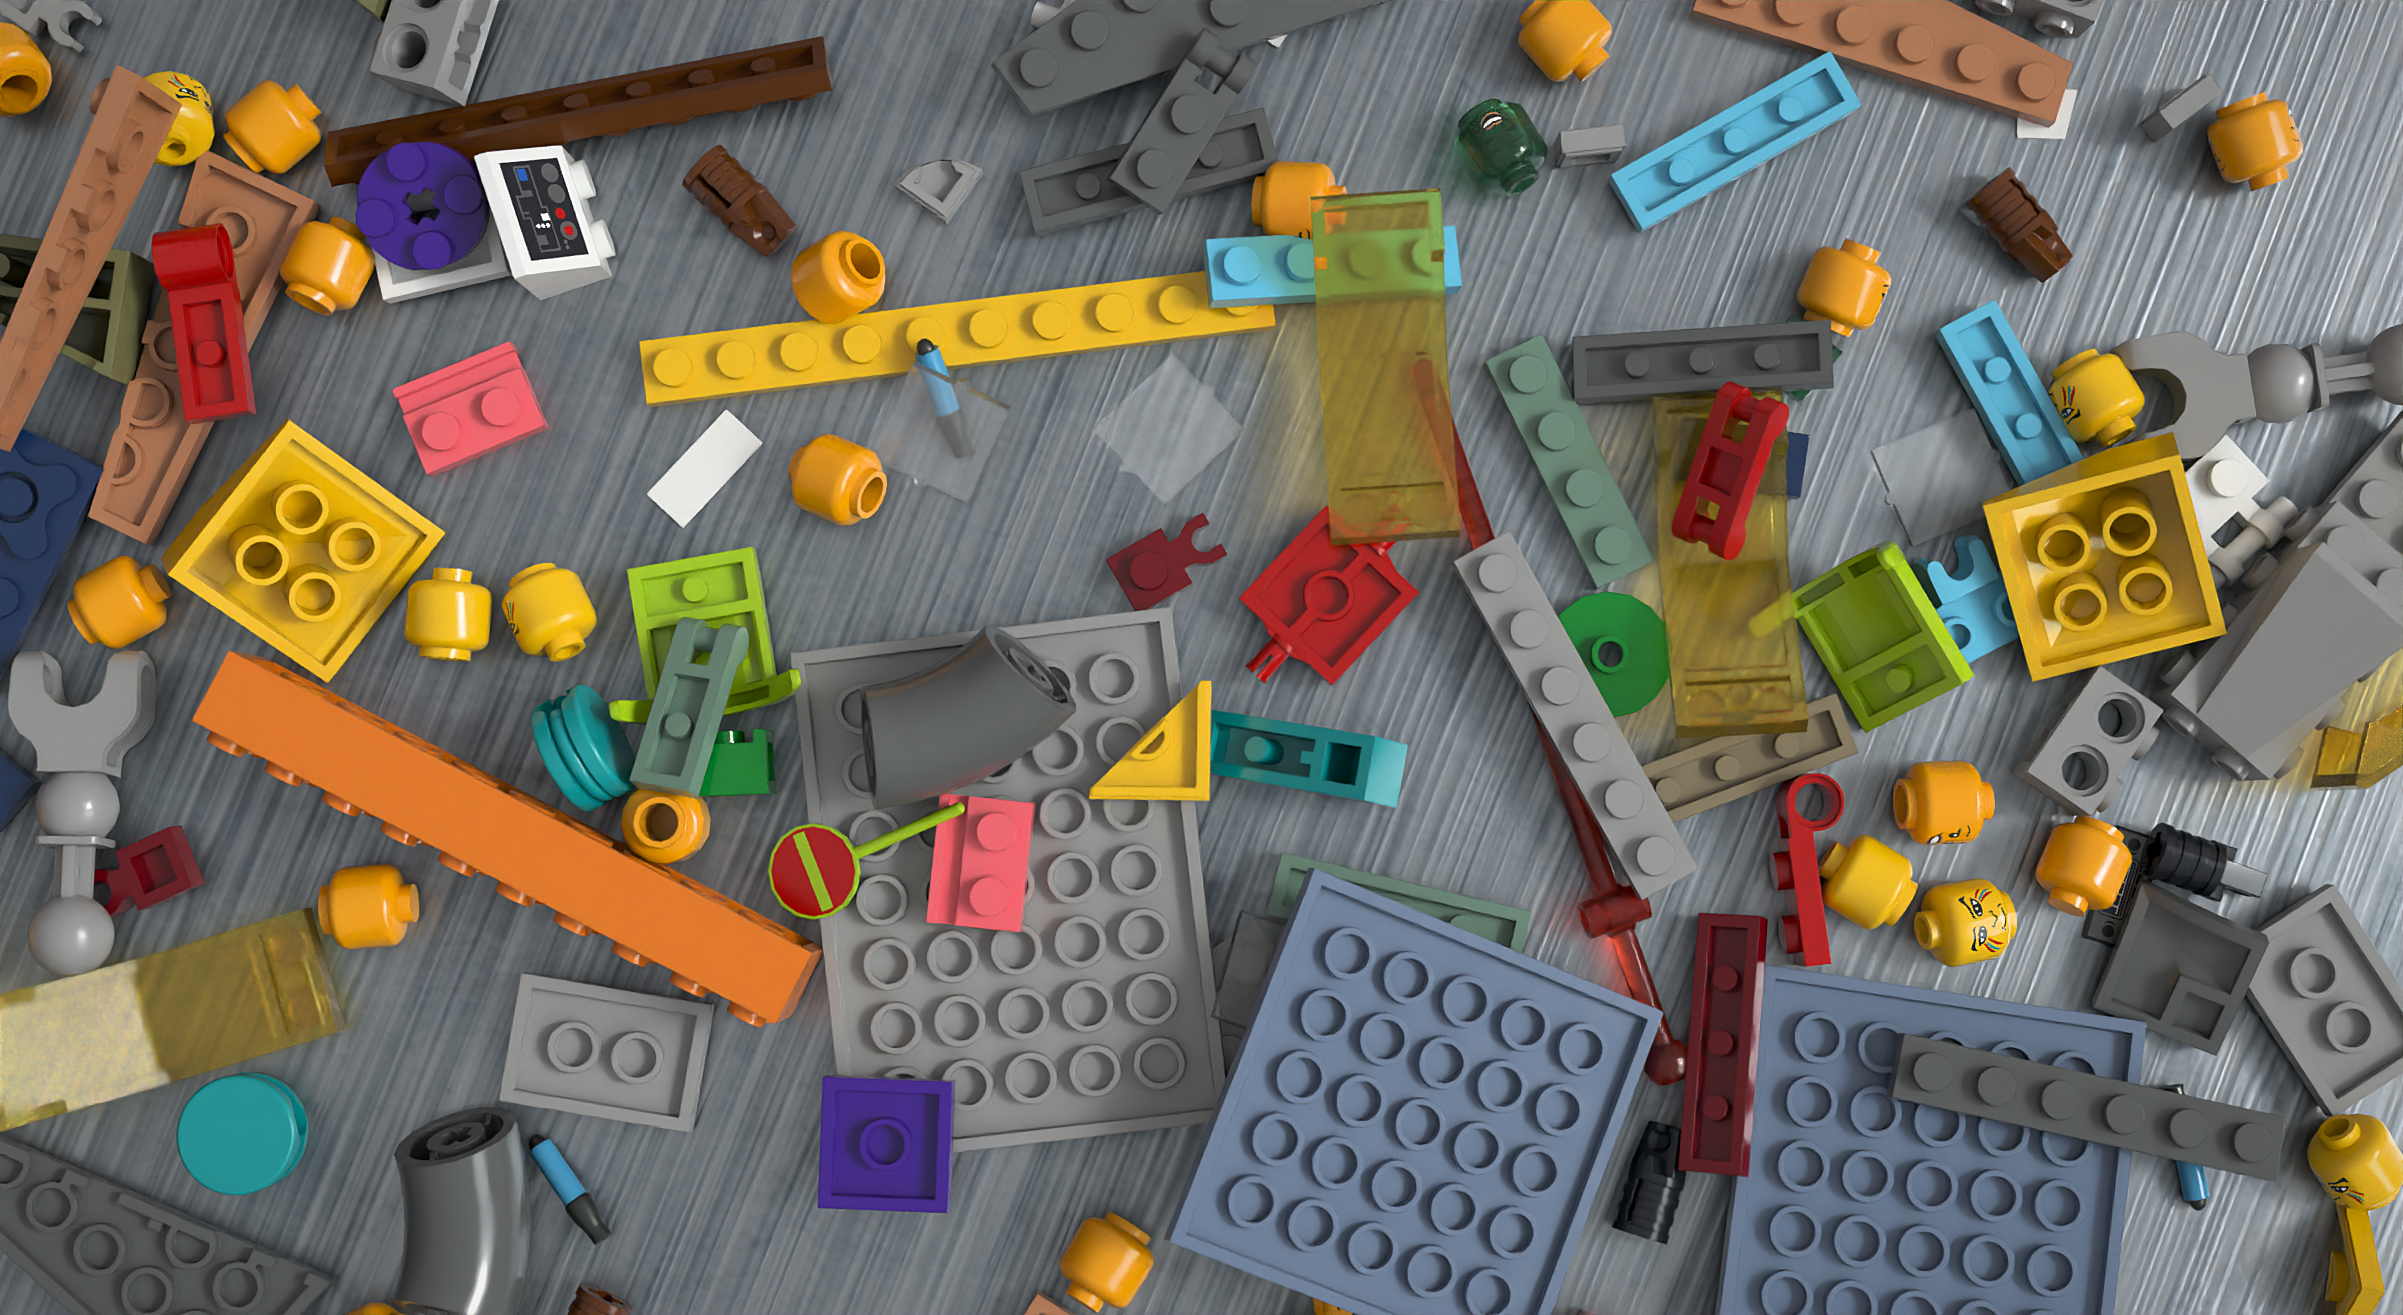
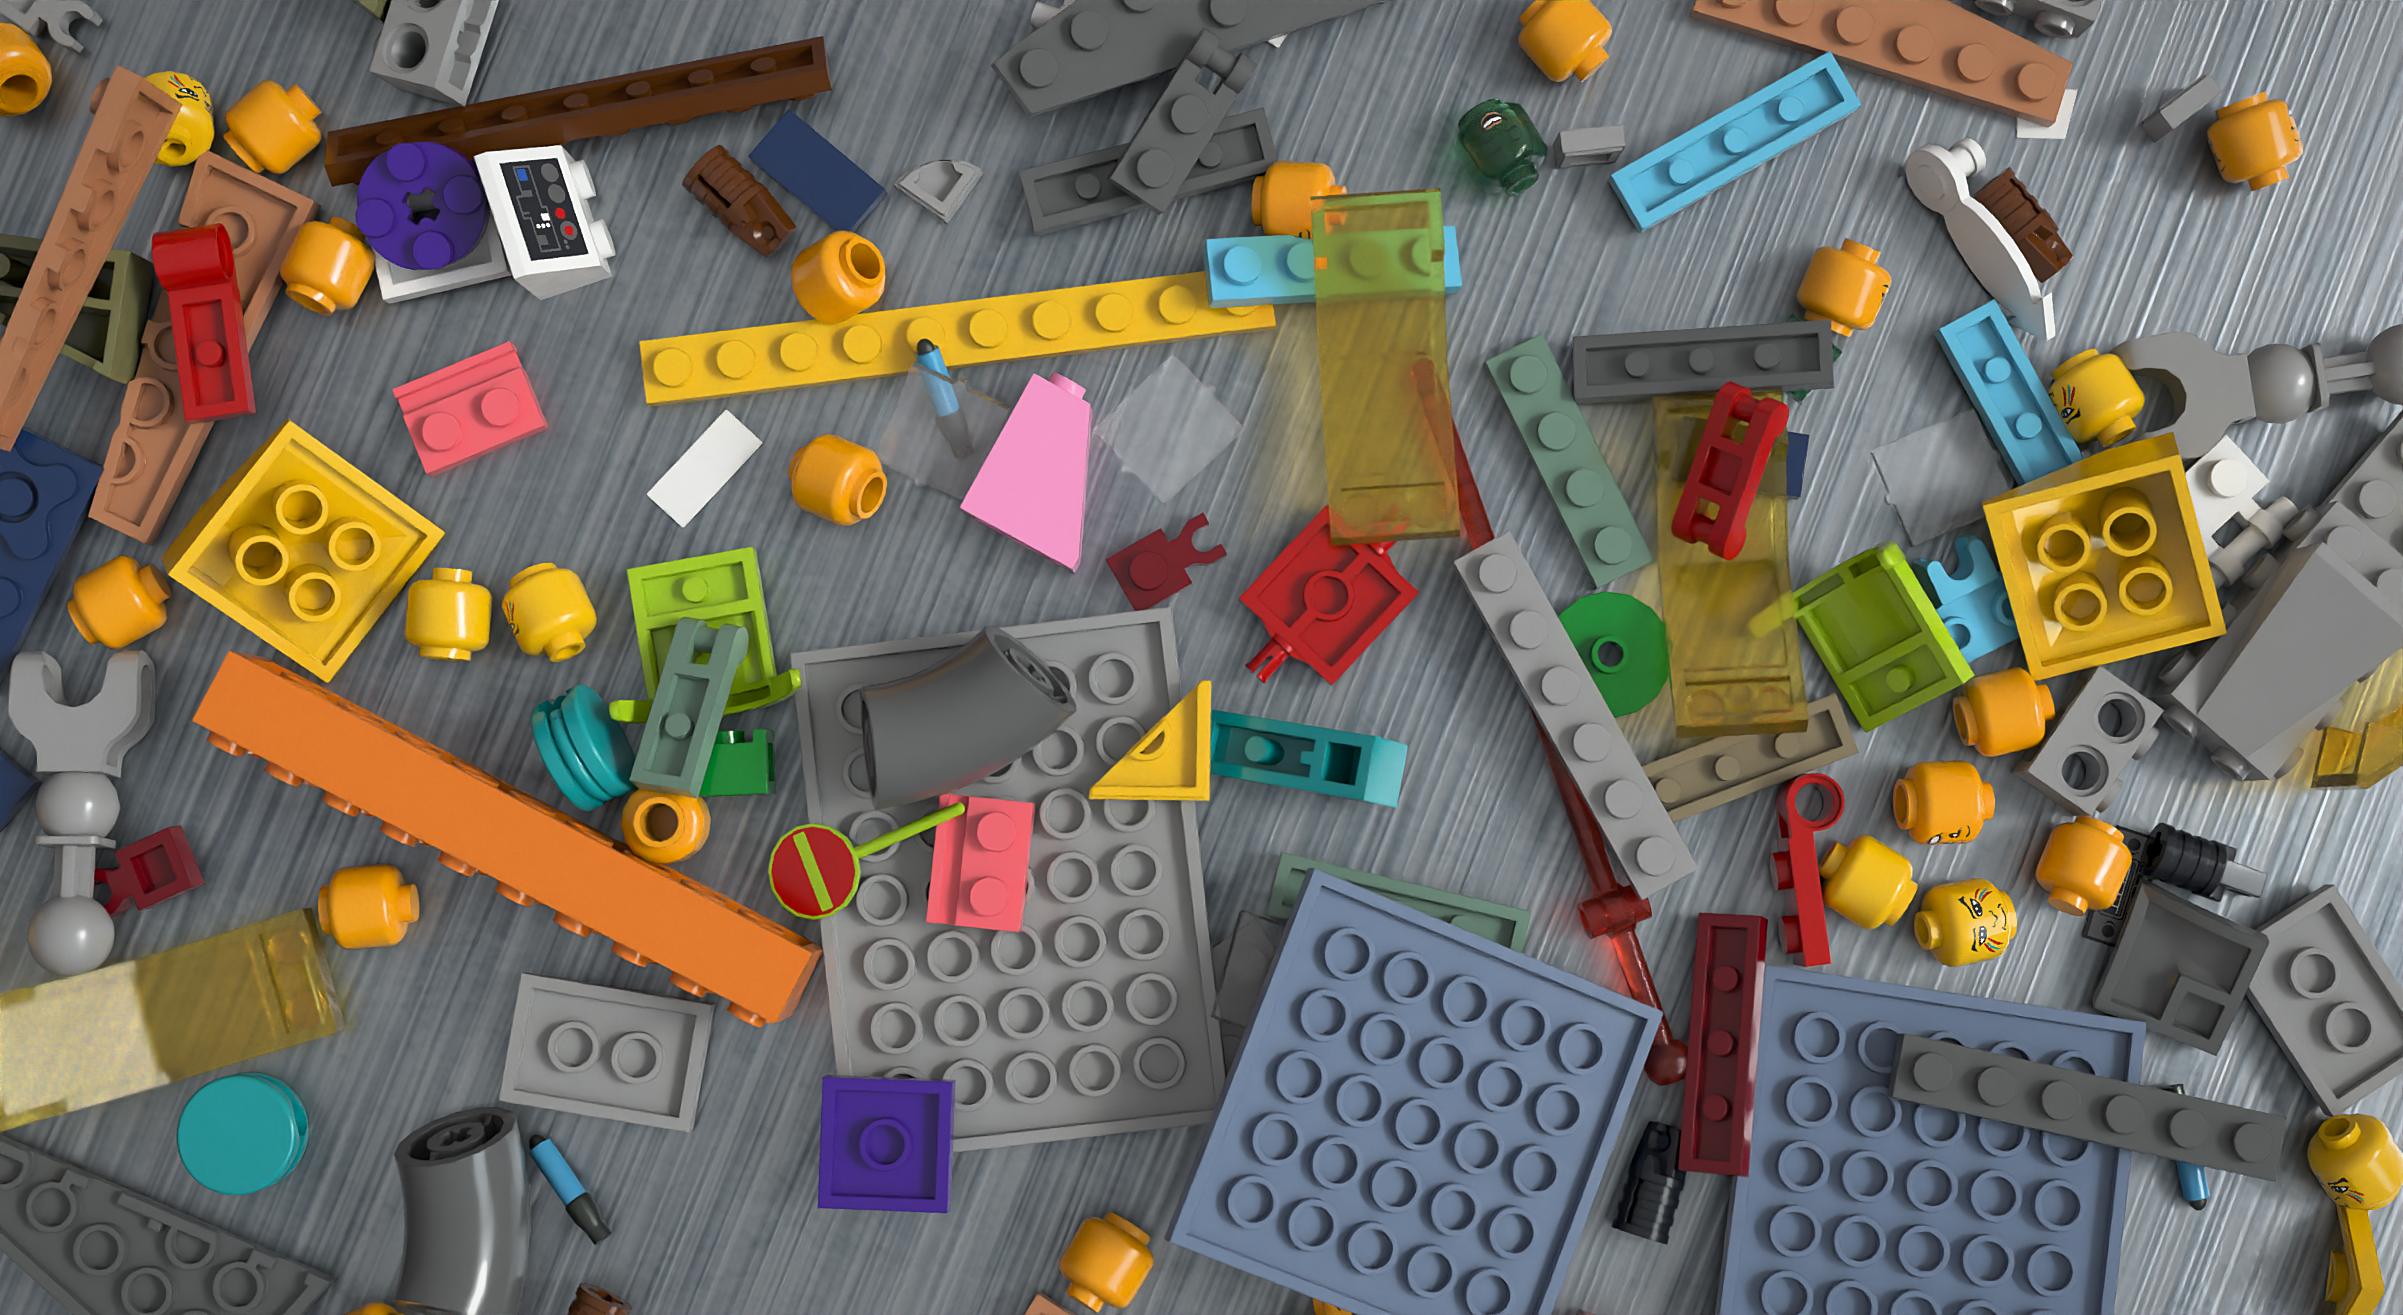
(817, 174): none -> dark blue tile
(1038, 472): none -> bright pink slope
(1989, 251): none -> white brick
(2003, 712): none -> light orange head

